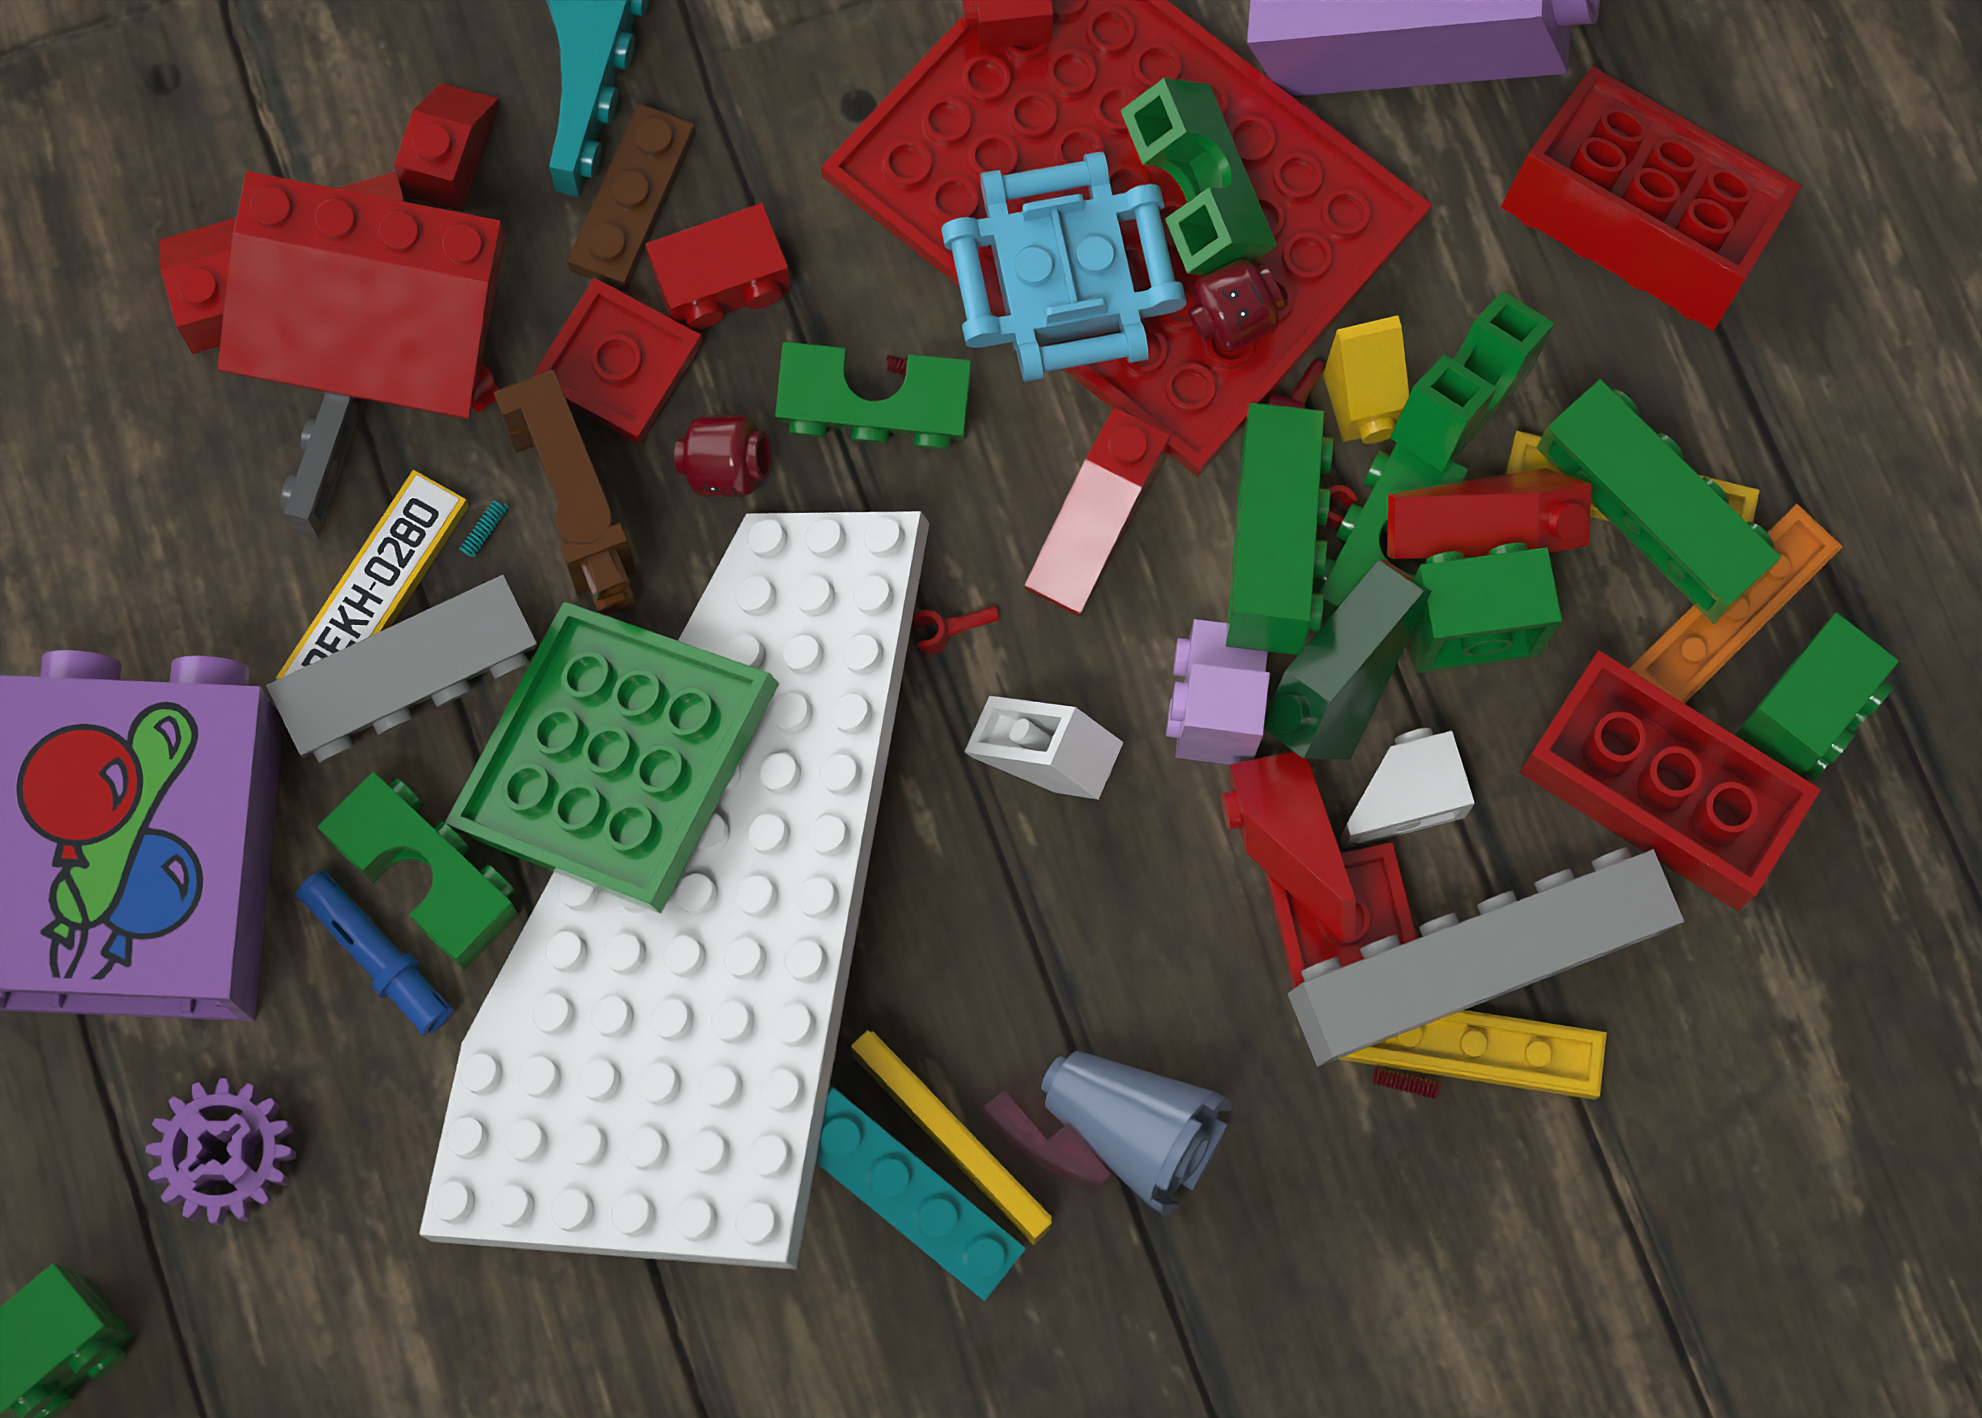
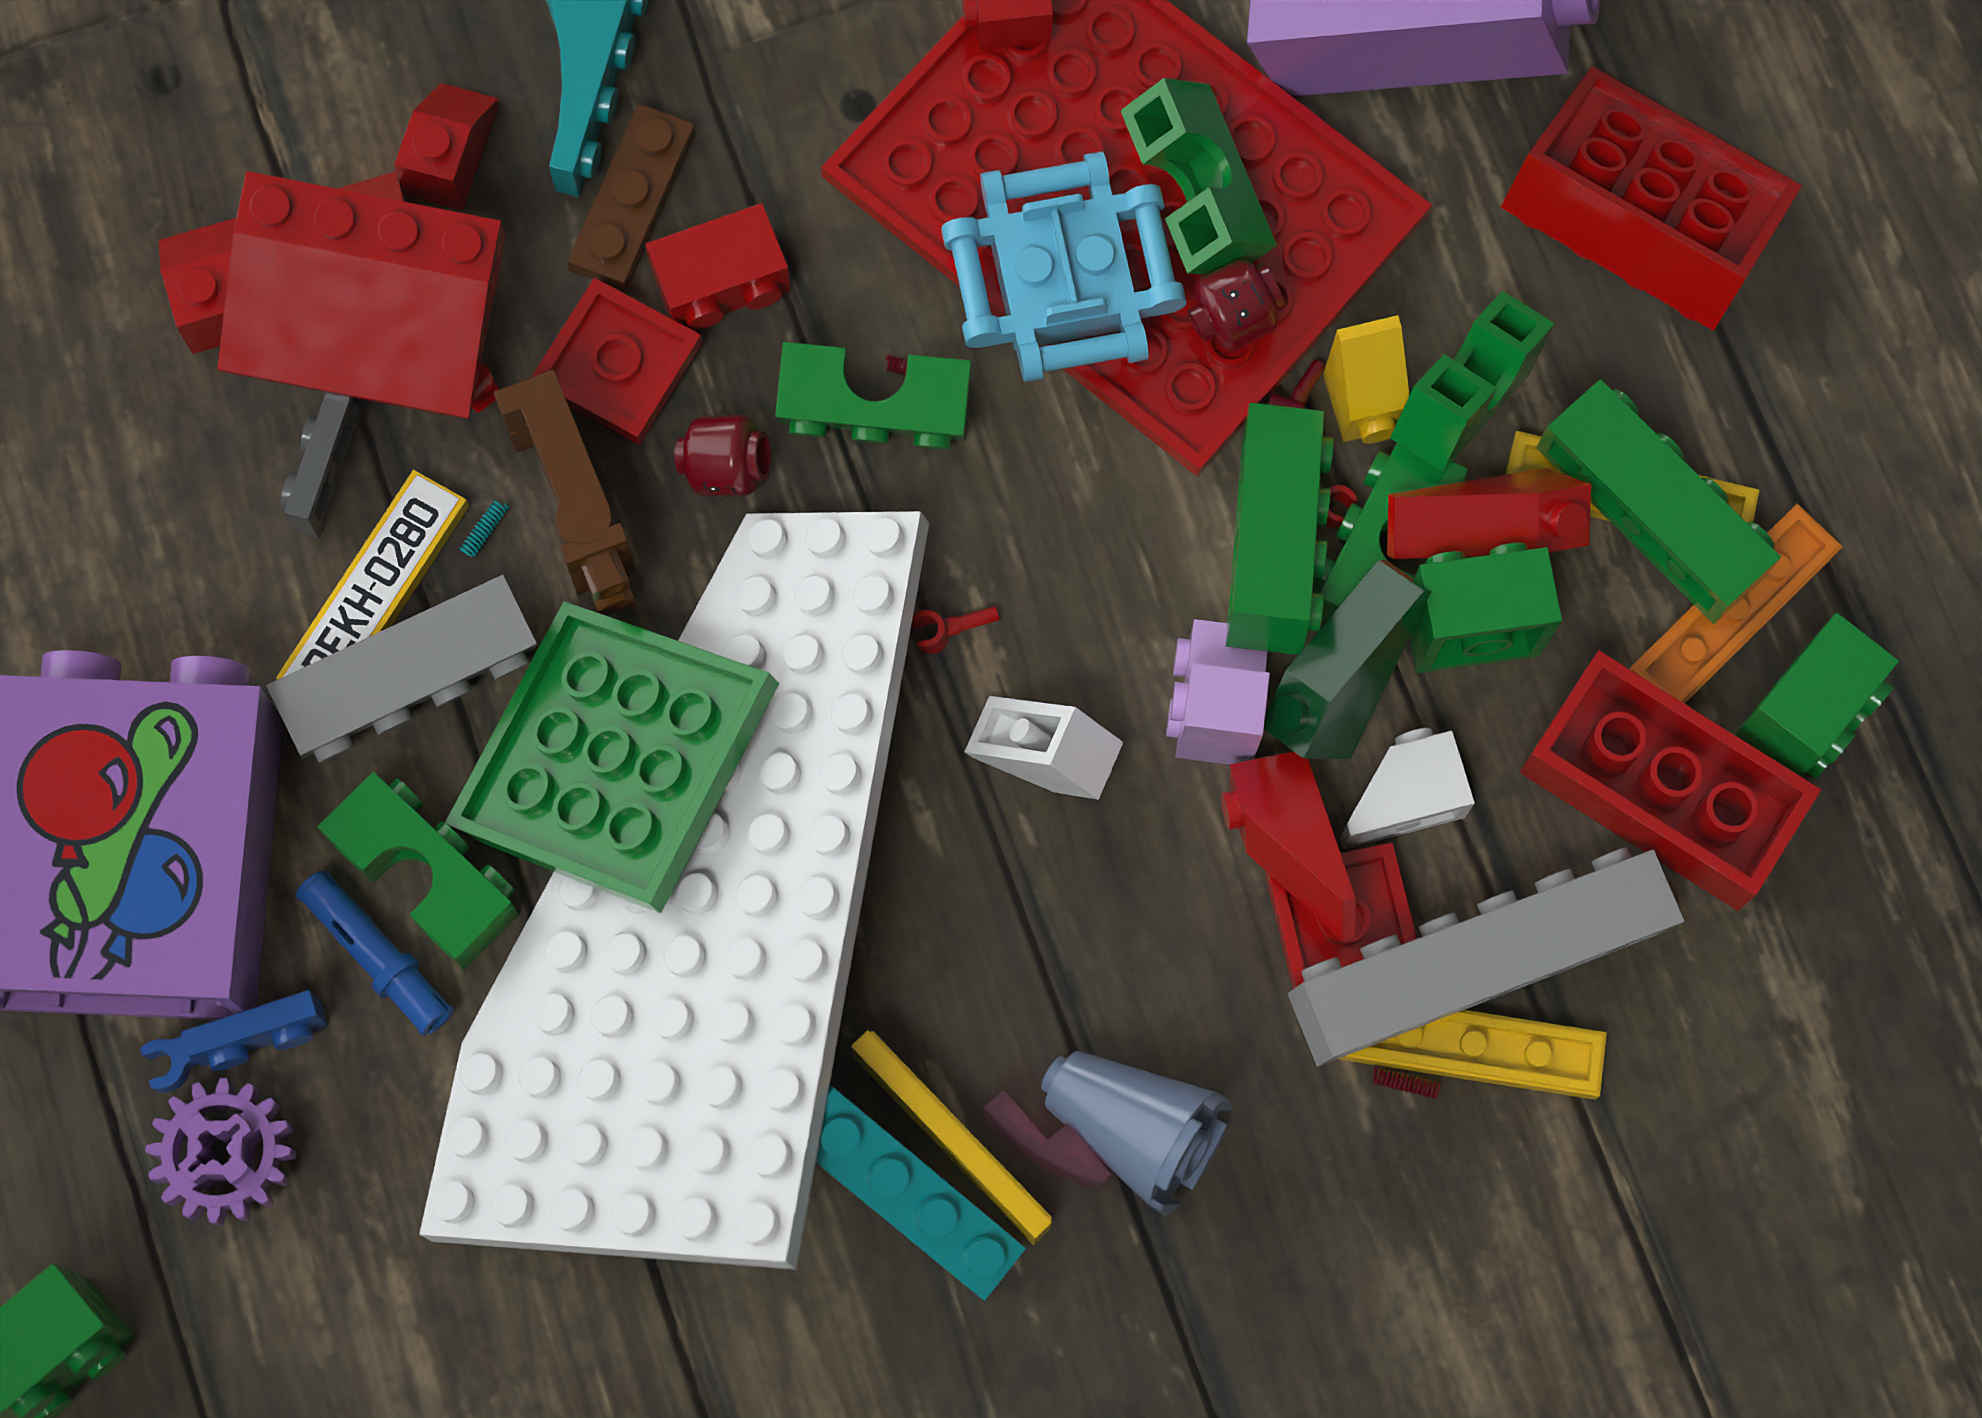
(229, 1039): none -> blue plate
(1098, 510): slope -> none

